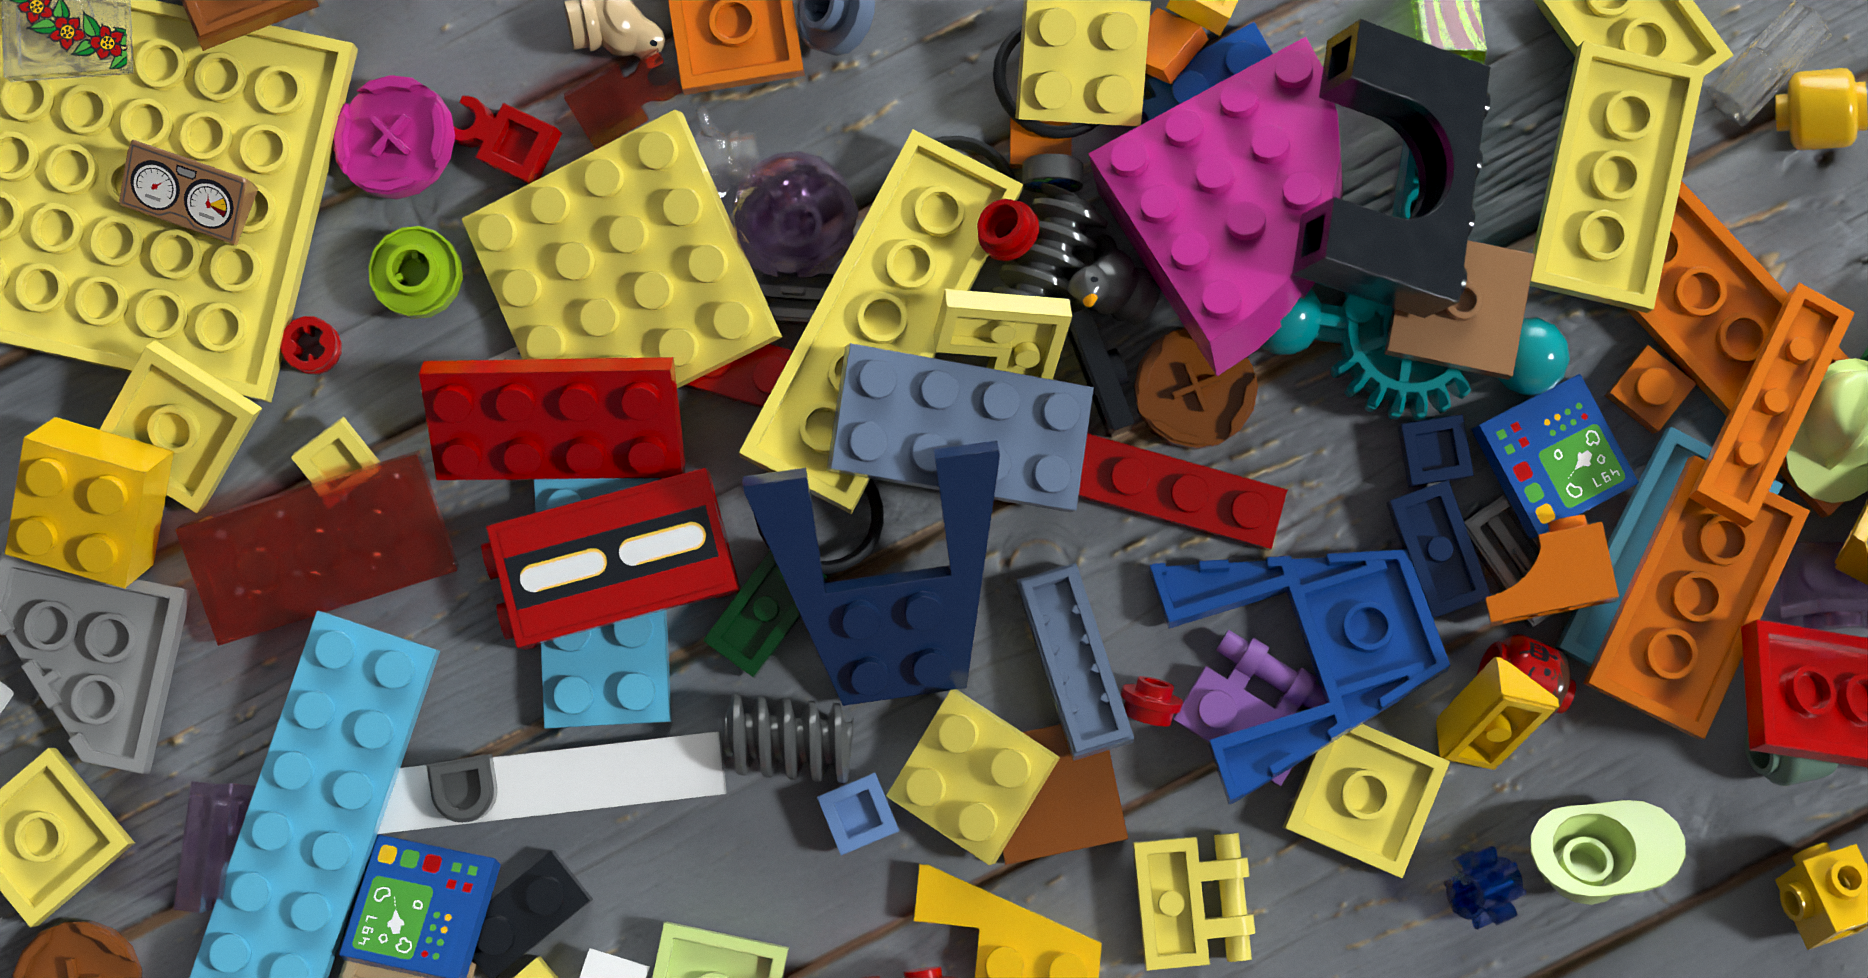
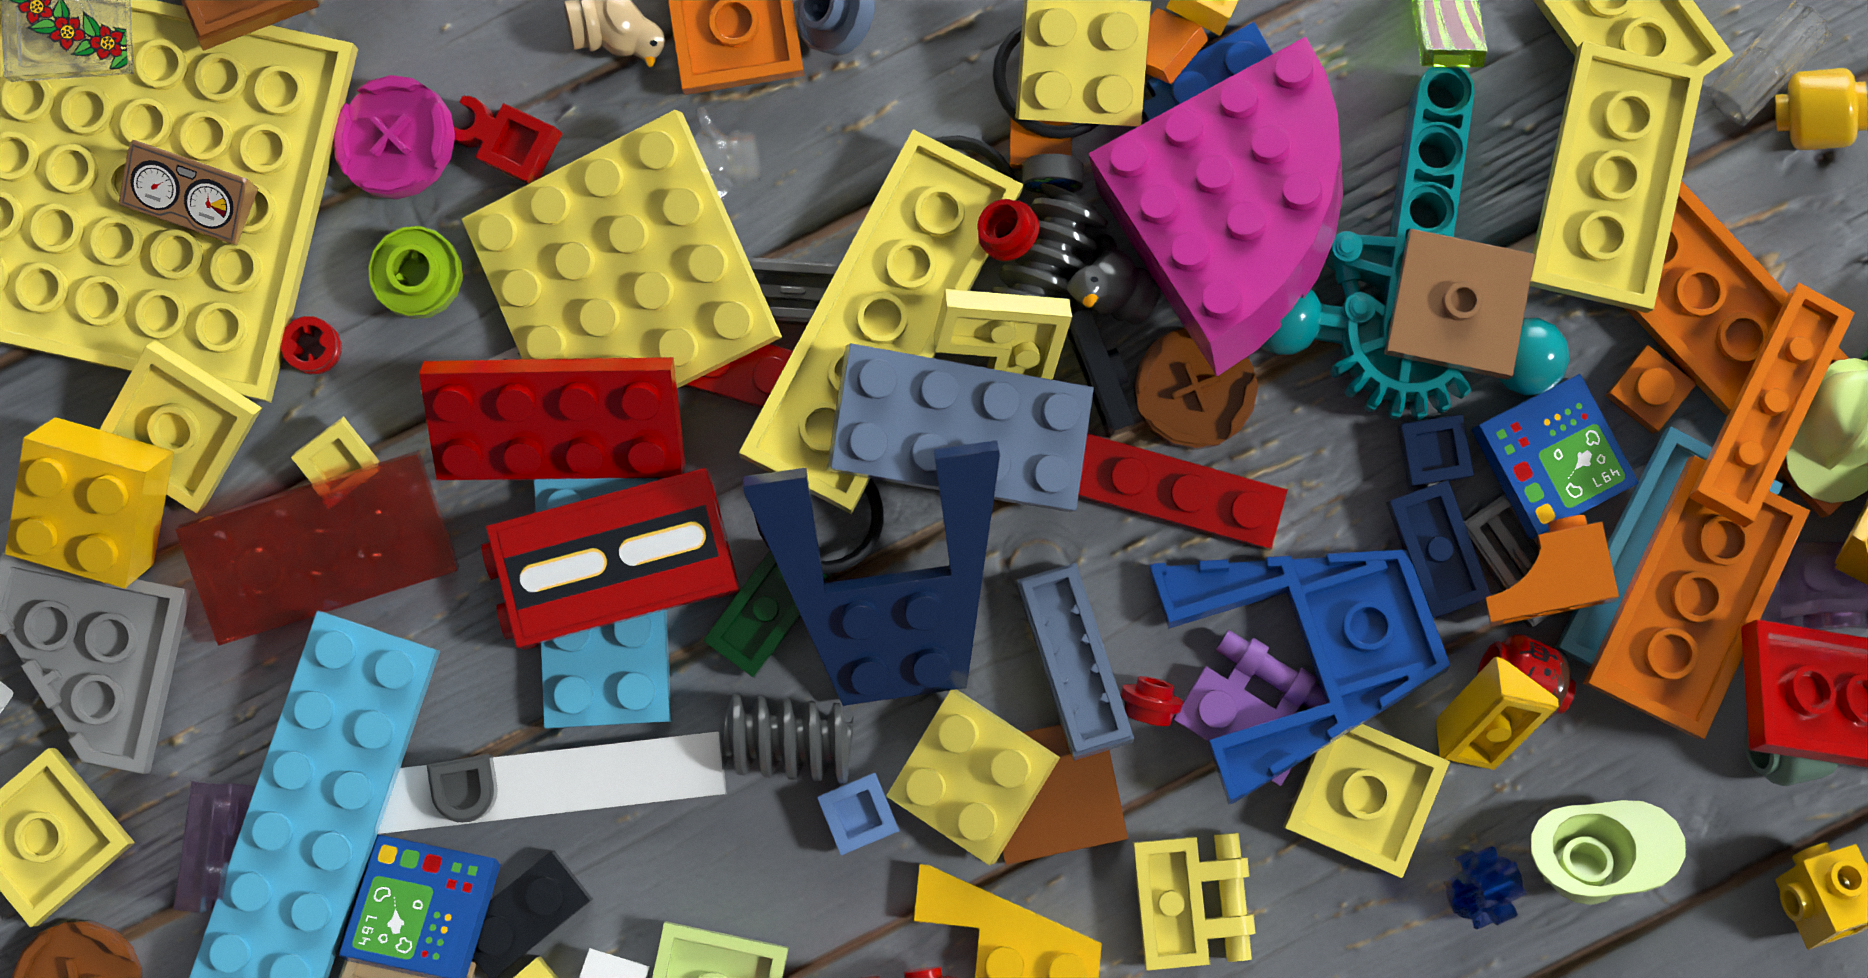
(613, 103): clear red plate -> none
(794, 214): clear purple cylinder -> none
(1439, 112): black arch -> none

